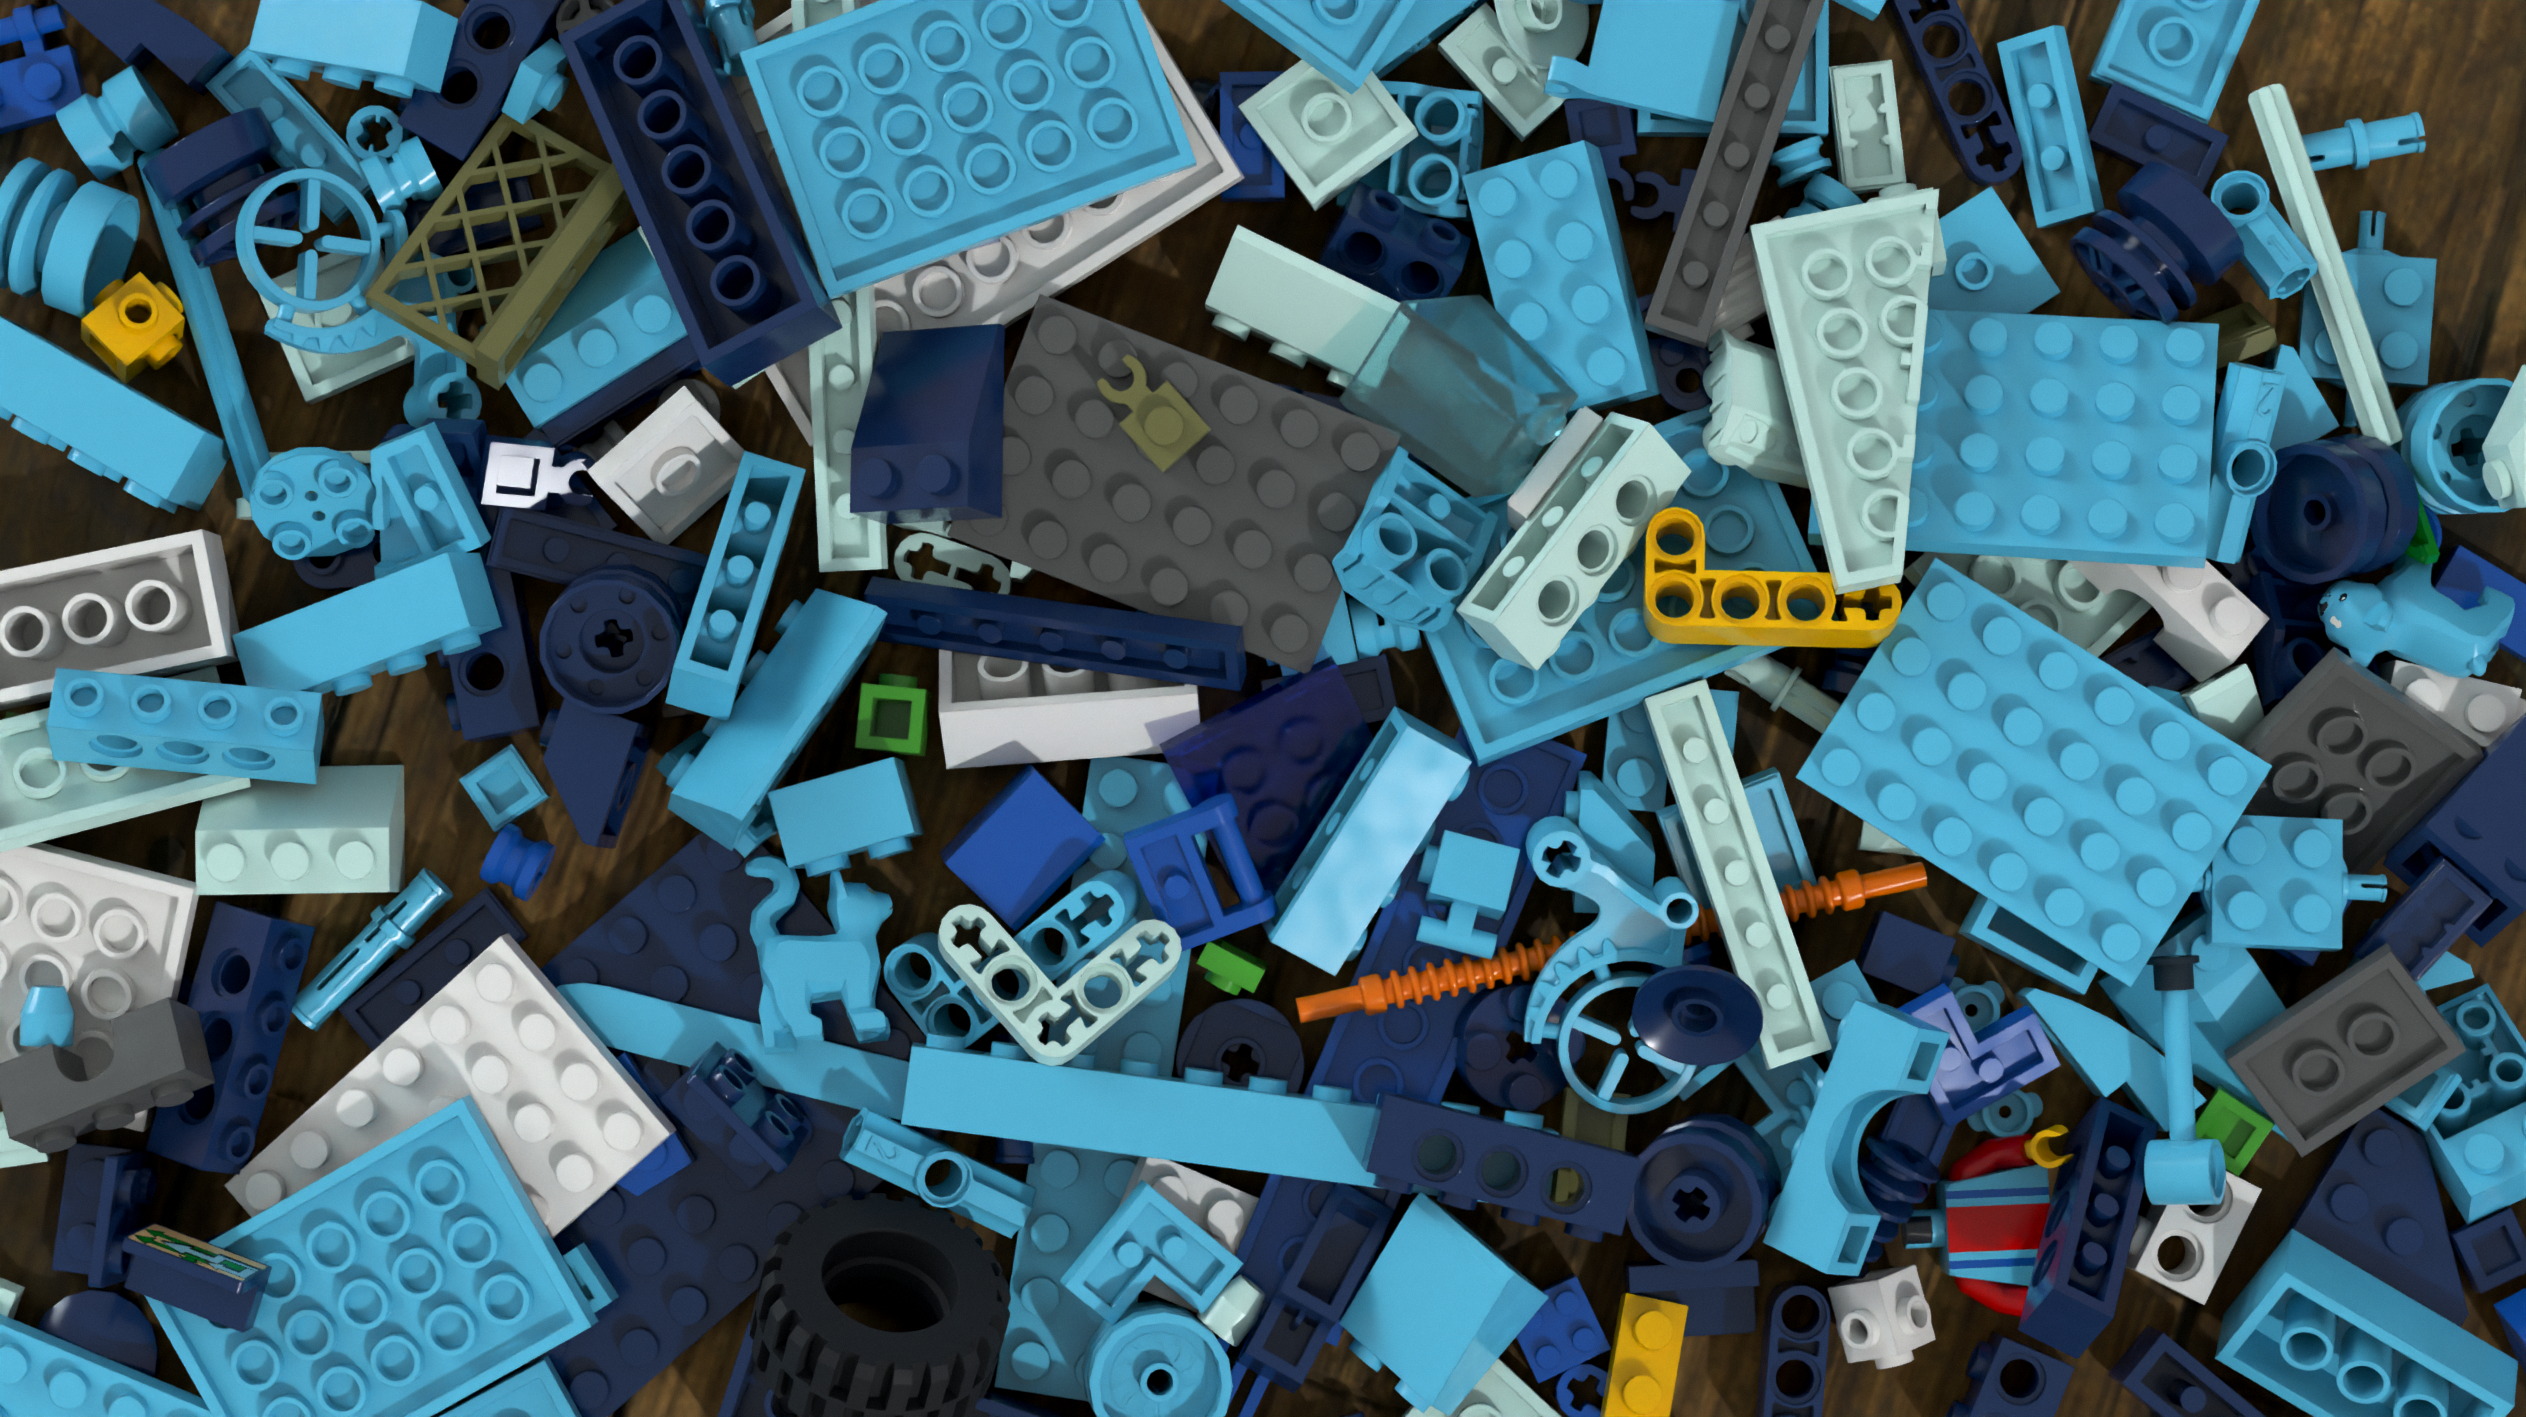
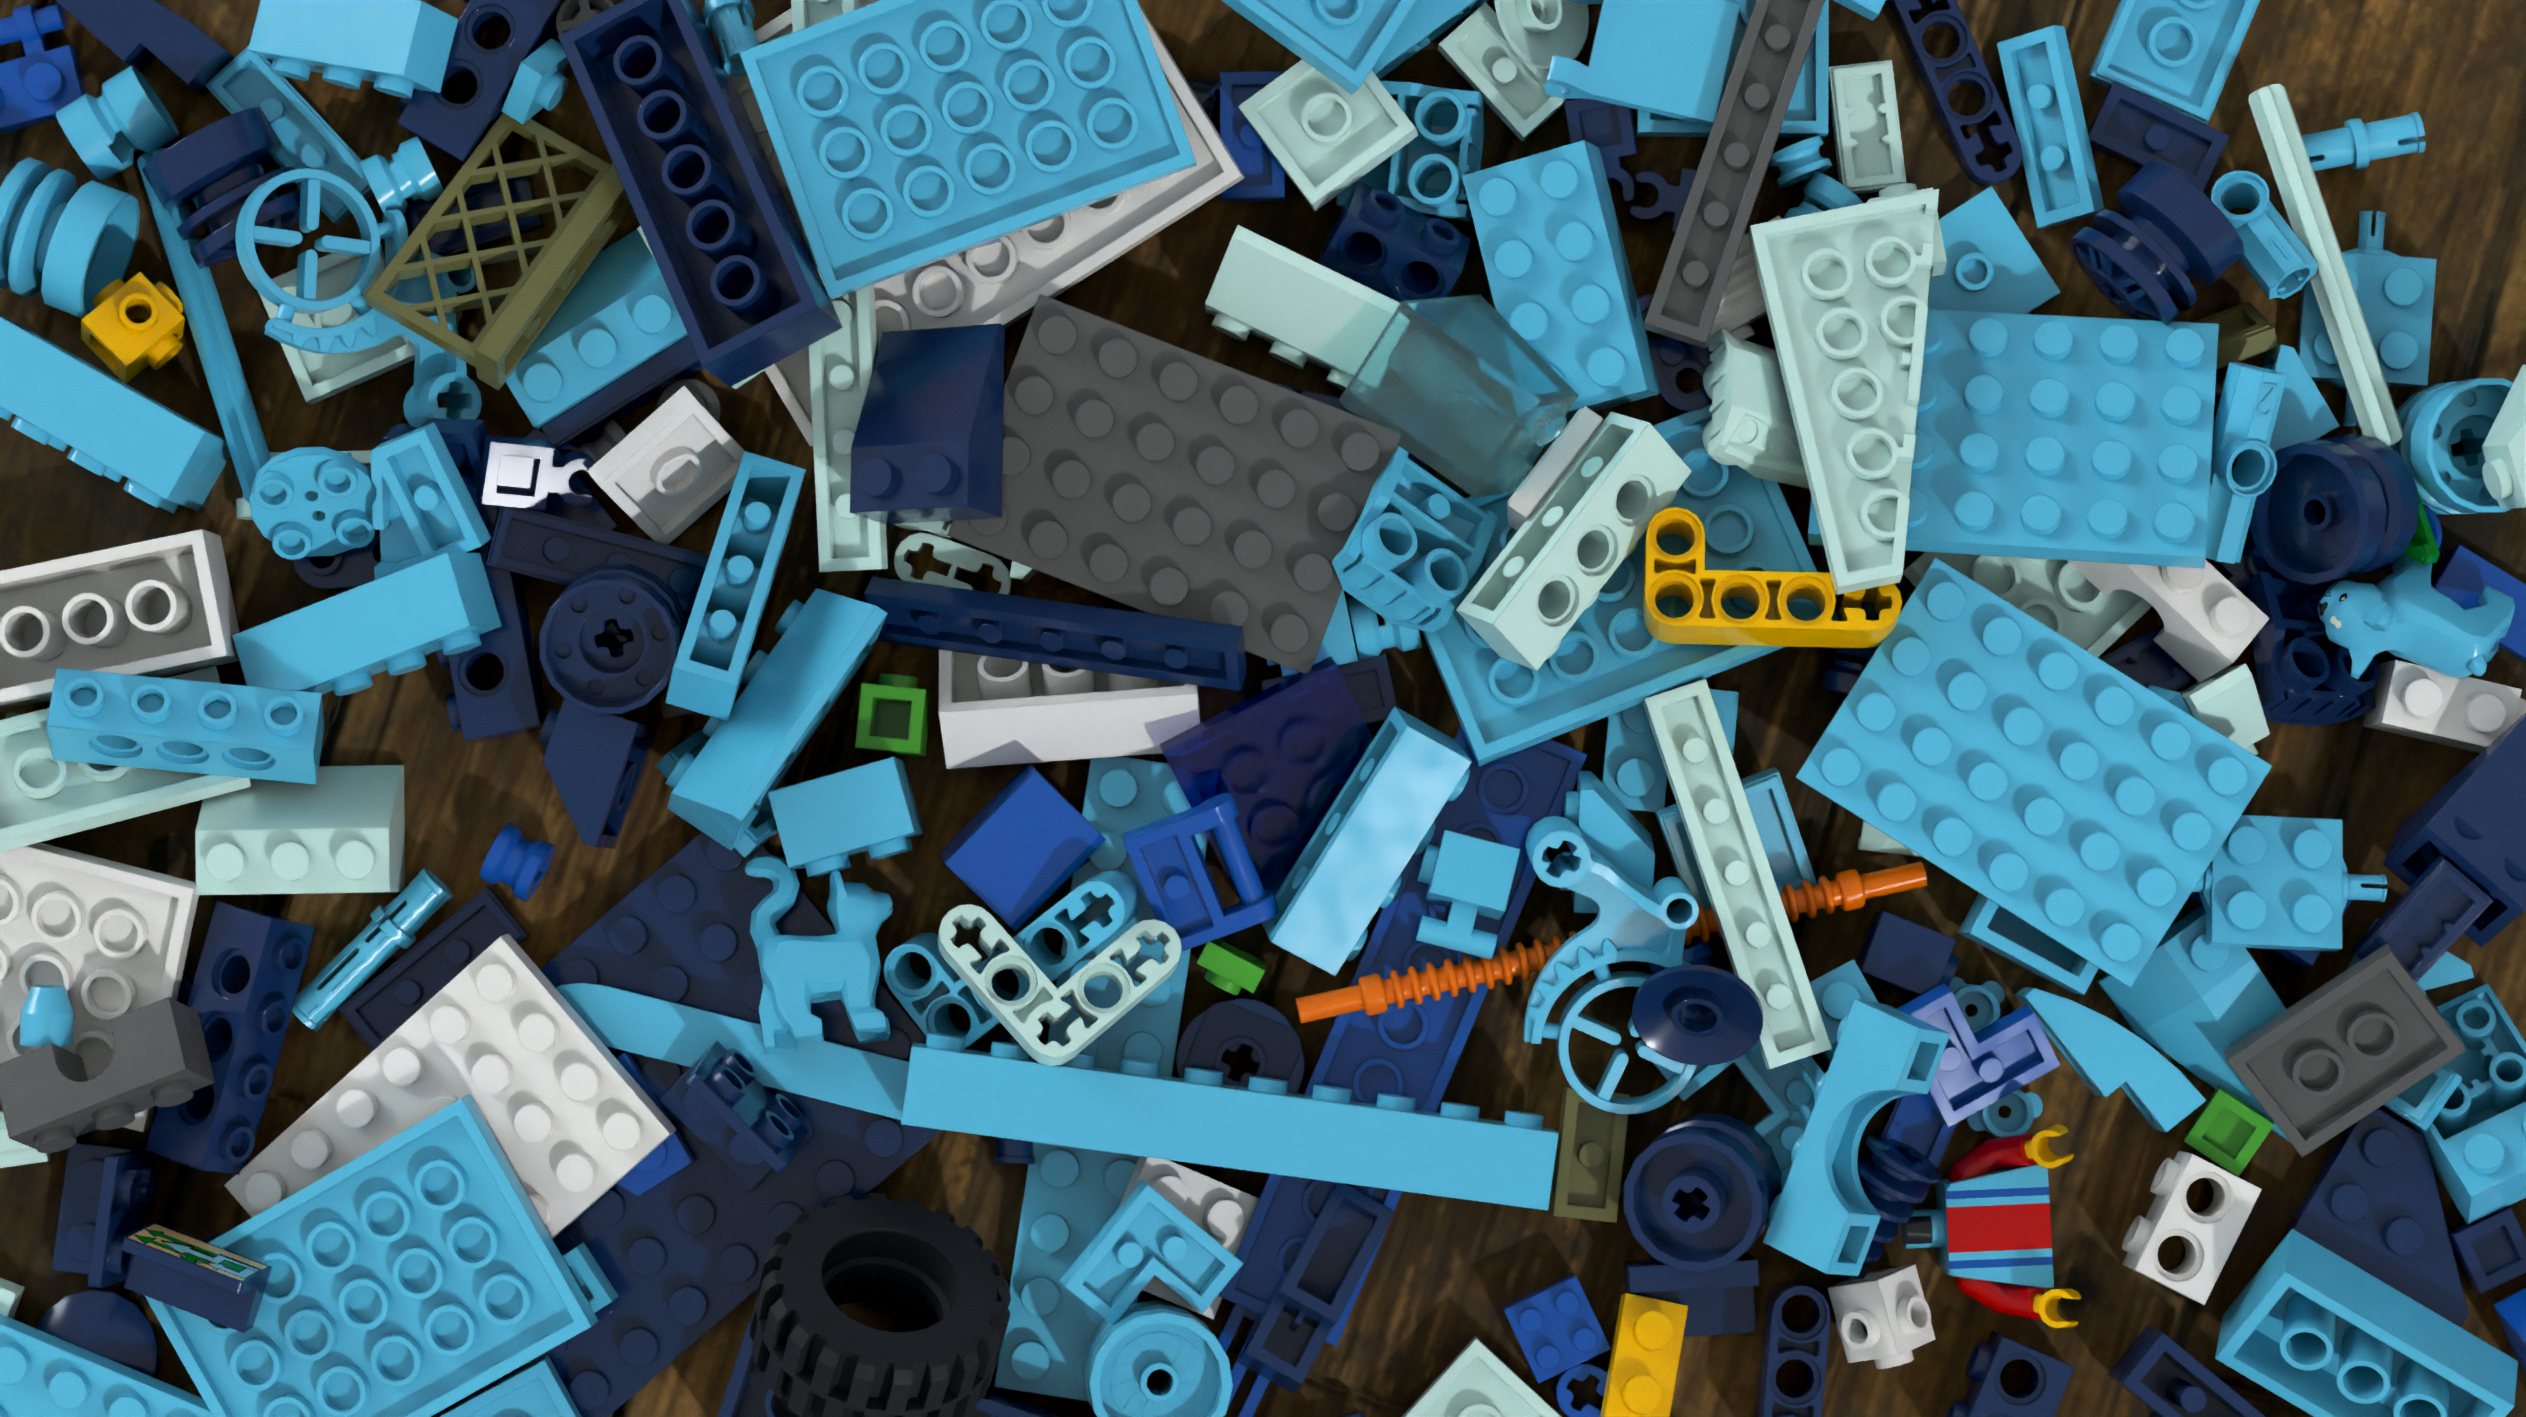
(358, 133): medium azure bush -> none
(504, 787): medium azure tile -> none
(905, 1155): medium azure piece -> none
(1160, 419): olive plate -> none
(1234, 1310): light aqua hose -> none
(1438, 1308): medium azure slope -> none
(1483, 1049): dark blue plate -> none
(1603, 1172): dark blue brick -> none
(1786, 689): light aqua axle -> none
(2088, 1229): dark blue brick -> none
(2184, 1166): medium azure piece -> none
(2356, 754): dark grey plate -> none

